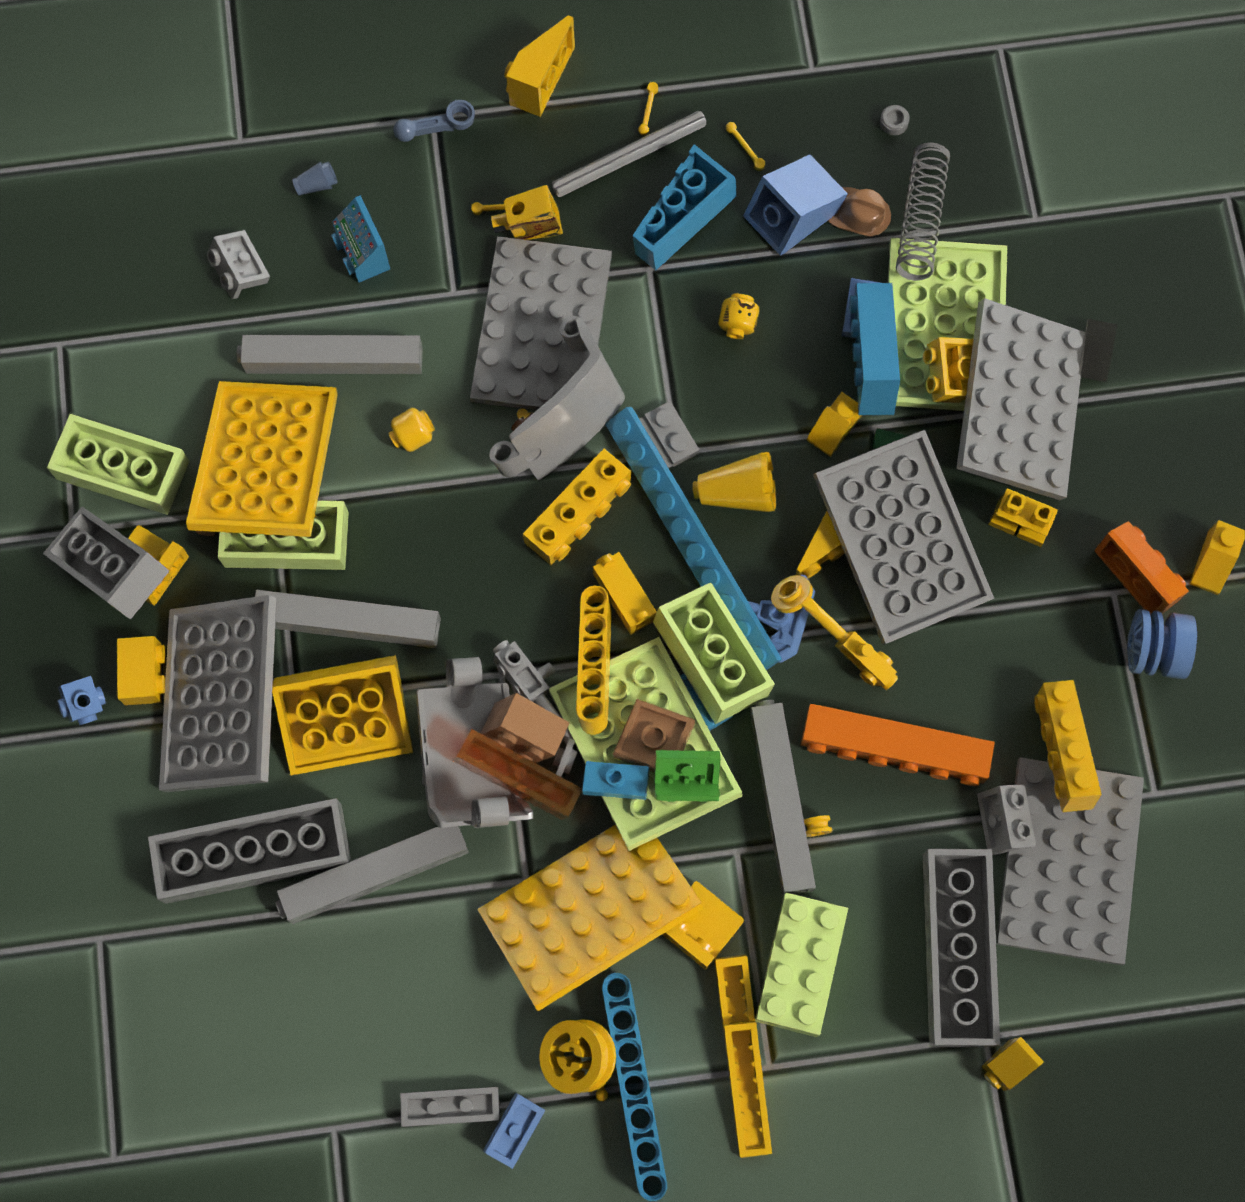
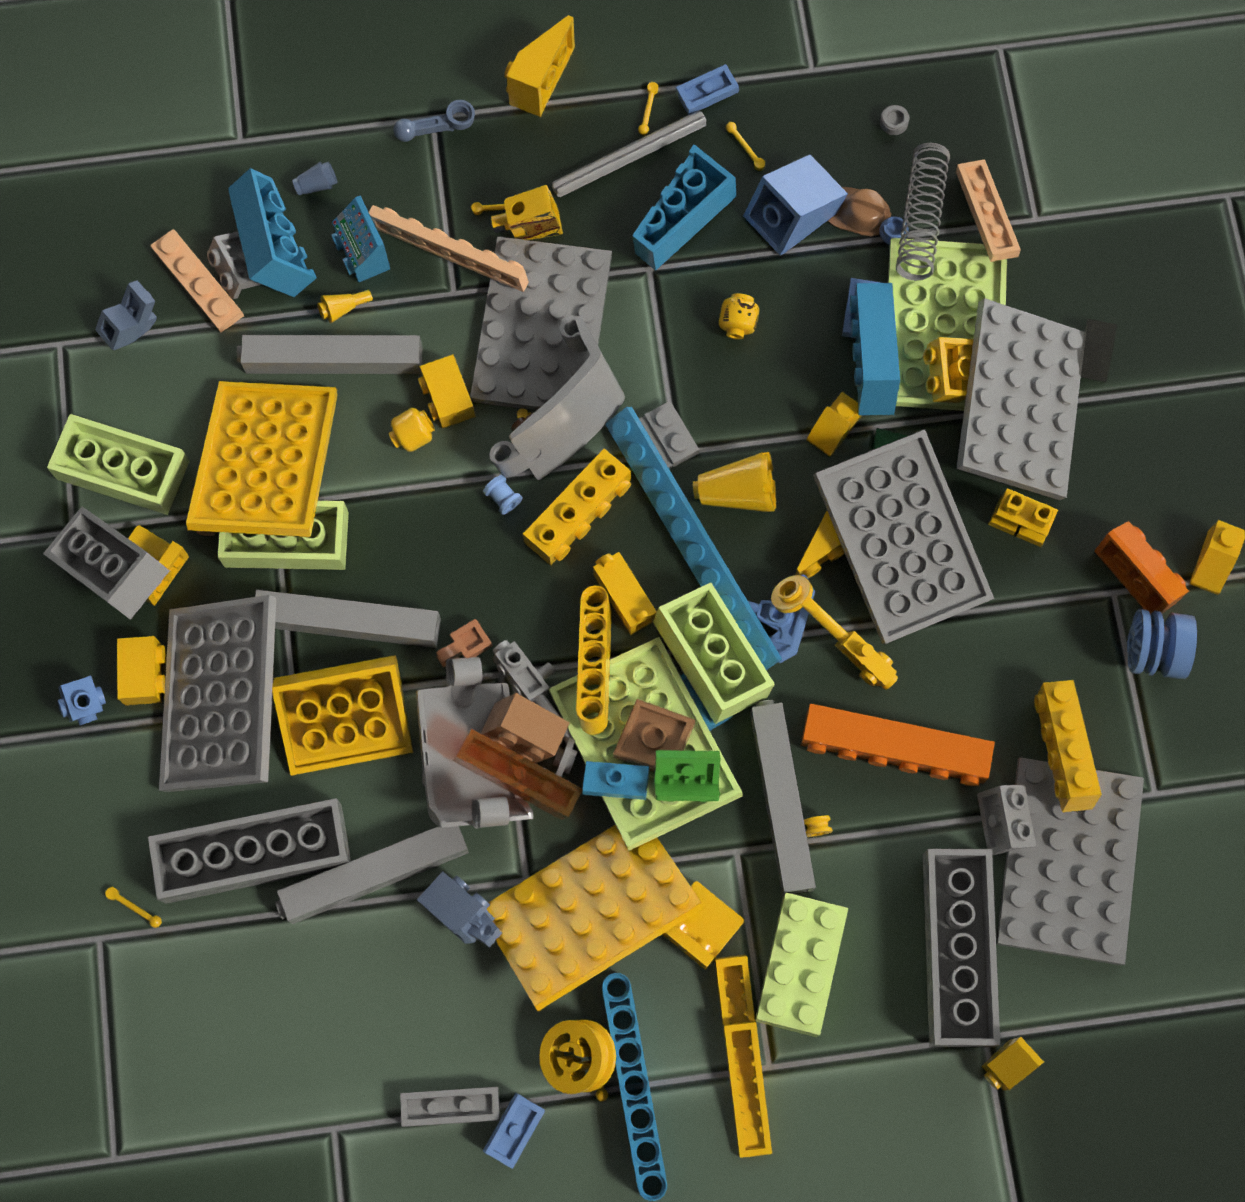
(113, 894): none -> yellow hinge
(128, 320): none -> sand blue brick
(197, 280): none -> light nougat plate
(268, 235): none -> dark azure wedge
(335, 306): none -> yellow cone
(447, 391): none -> yellow brick
(459, 251): none -> light nougat plate
(460, 911): none -> sand blue hinge
(467, 641): none -> nougat plate
(502, 494): none -> light blue bush
(707, 89): none -> medium blue plate
(891, 228): none -> medium blue plate
(988, 210): none -> light nougat plate

